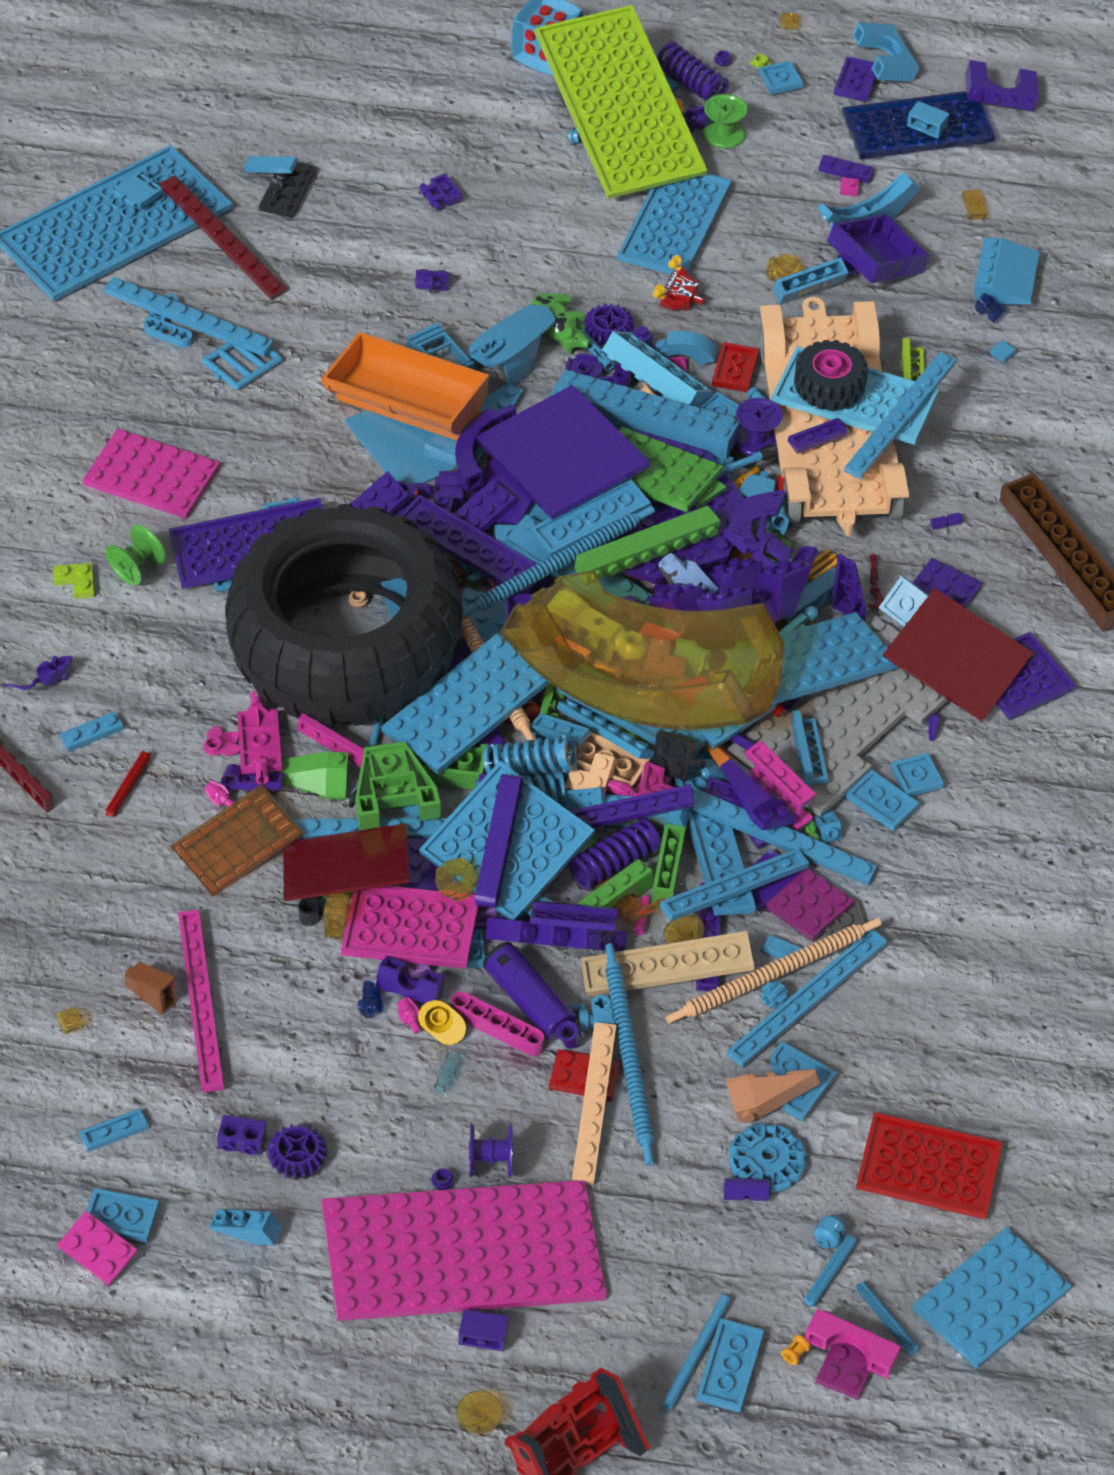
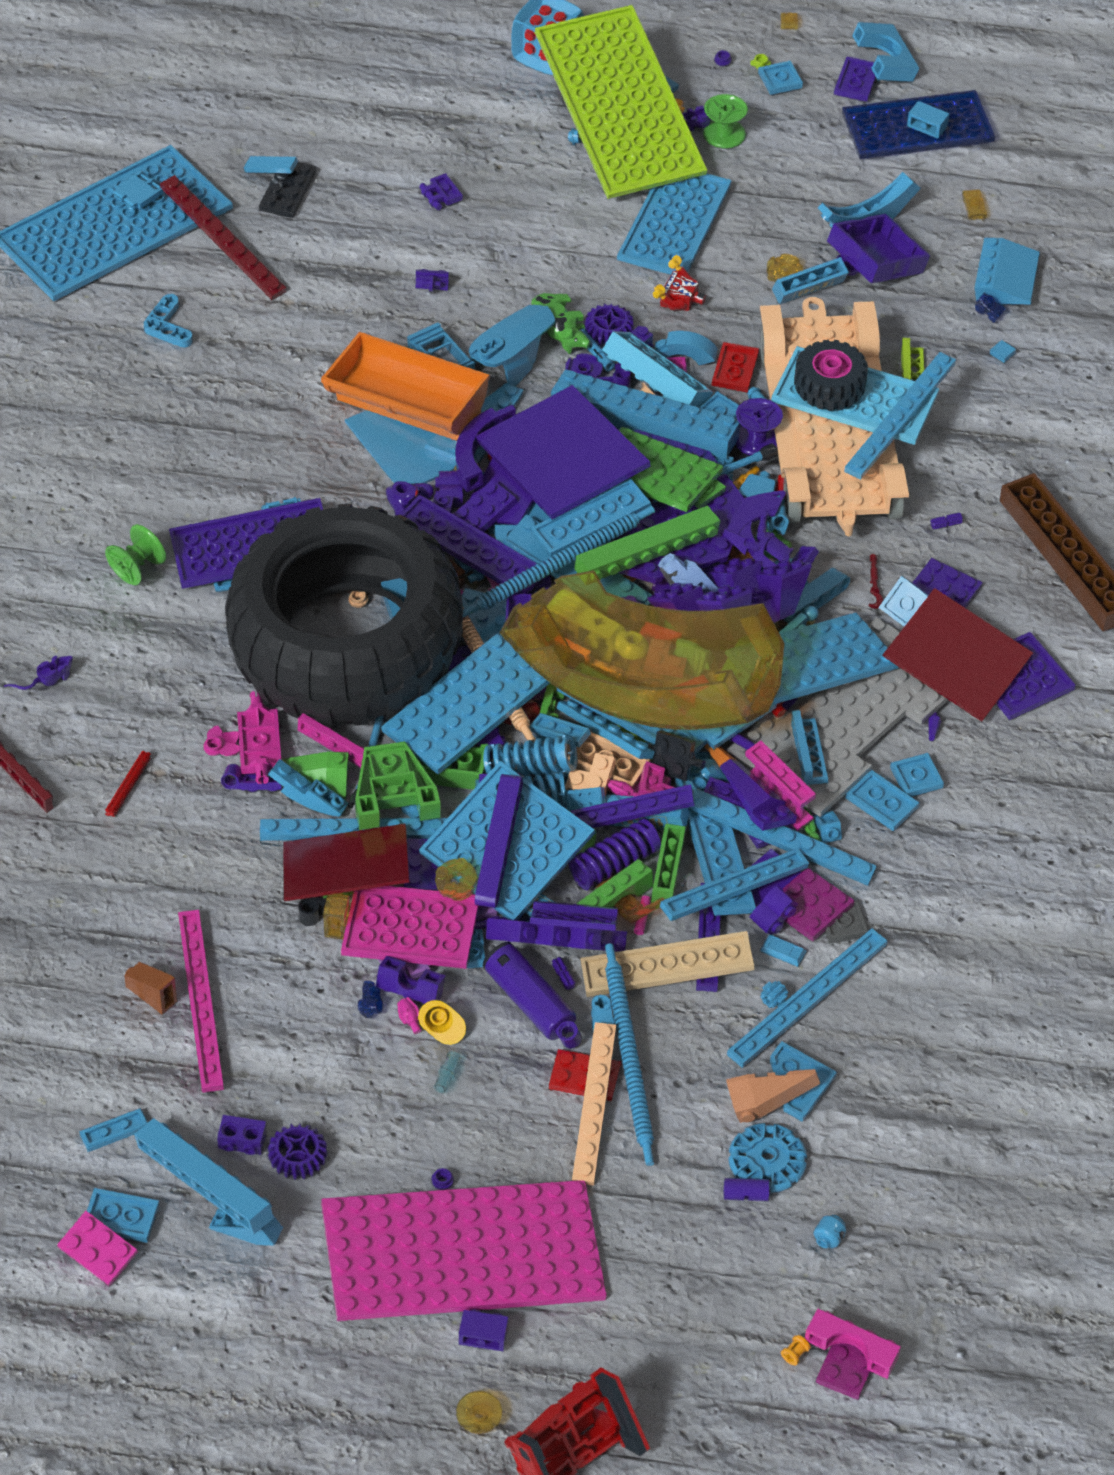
(69, 1020): clear yellow plate -> none
(77, 574): lime plate -> none
(91, 731): dark azure plate -> none
(151, 473): dark pink plate -> none
(189, 316): dark azure plate -> none
(204, 1175): none -> dark azure brick
(218, 793): dark pink piece -> none
(237, 840): clear orange piece -> none
(248, 376): dark azure bar -> none
(311, 795): none -> dark azure slope
(384, 494): dark purple plate -> none
(491, 1150): dark purple piece -> none
(504, 1030): dark pink beam -> none
(565, 976): none -> dark purple piece
(585, 1019): dark azure plate -> none
(669, 67): dark purple piece -> none
(684, 929): clear yellow dish -> none
(696, 1352): dark azure piece -> none
(730, 1365): dark azure plate -> none
(773, 970): light nougat hose -> none
(774, 910): none -> dark purple brick
(817, 435): dark purple plate -> none
(821, 561): light orange tile -> none
(830, 1271): dark azure axle -> none
(845, 168): dark purple plate -> none
(847, 589): dark purple wedge -> none
(849, 186): dark pink plate -> none
(884, 1315): dark azure axle -> none
(929, 1165): red plate -> none
(981, 89): dark purple arch -> none
(991, 1297): dark azure plate -> none

